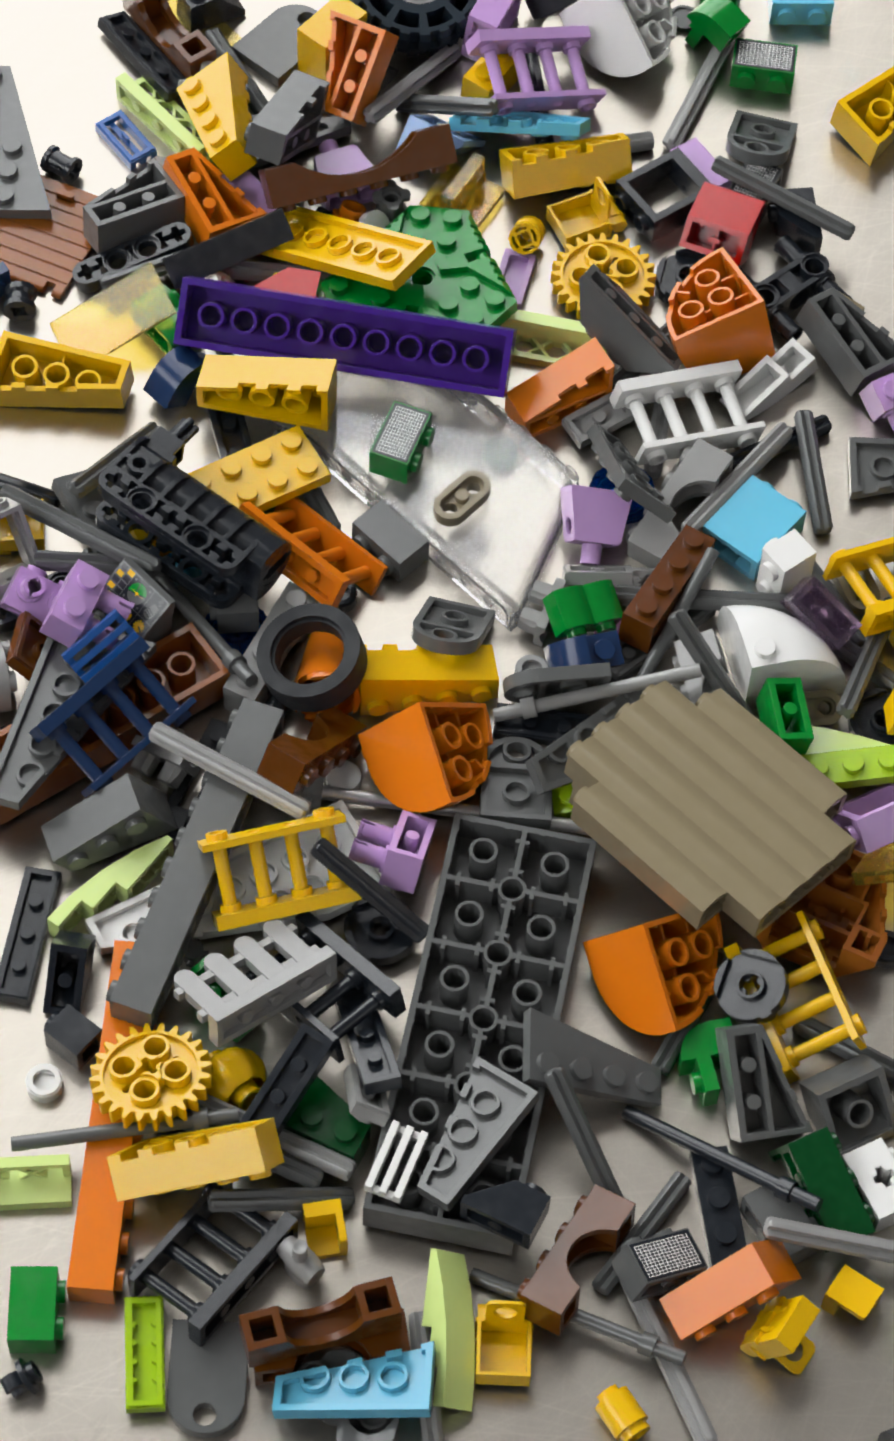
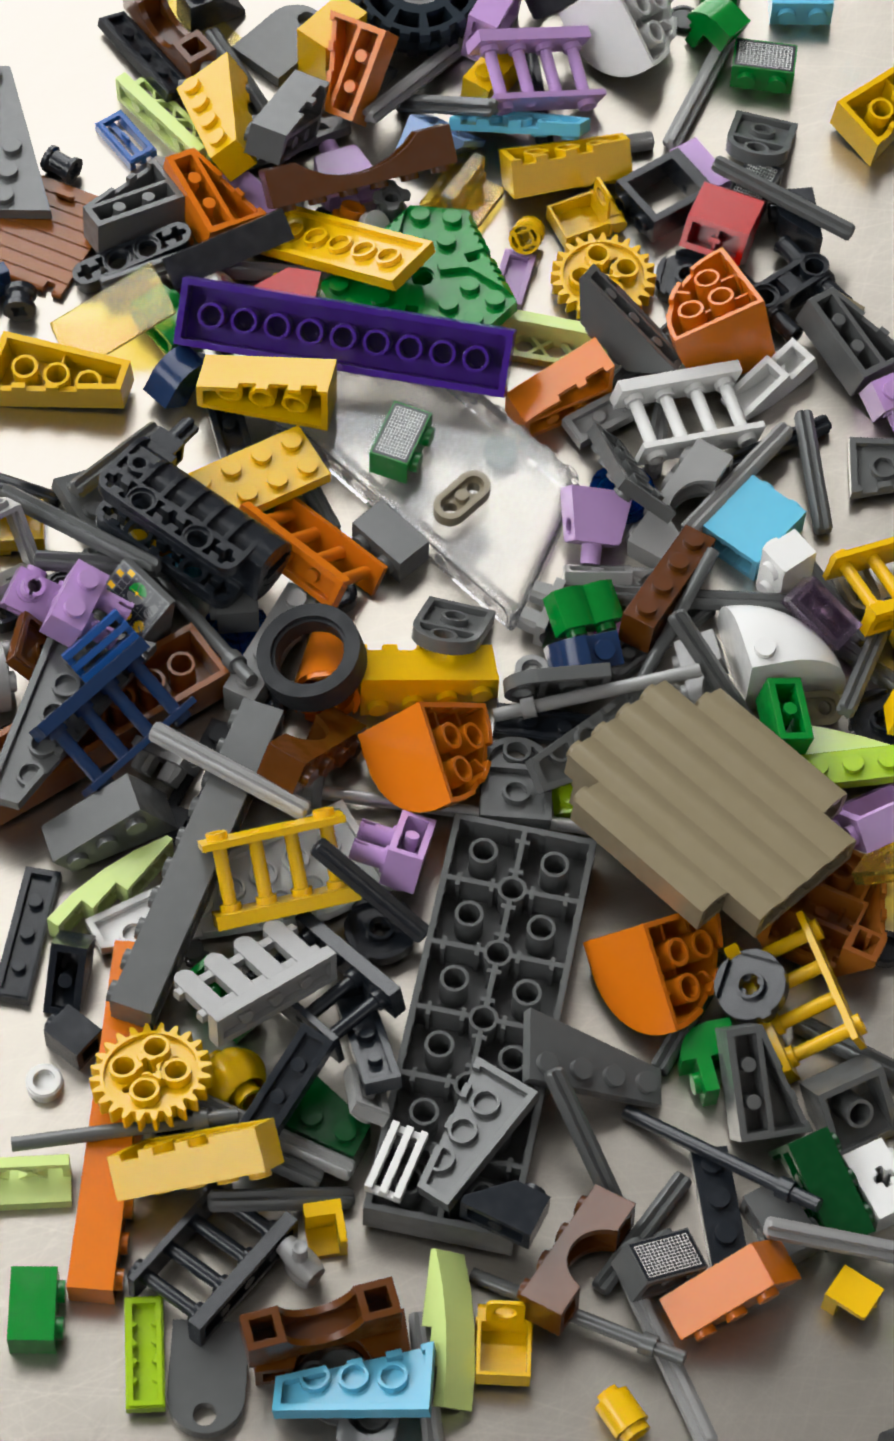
(23, 1379): black plate -> none
(346, 776): white tile -> none
(780, 1331): yellow piece -> none

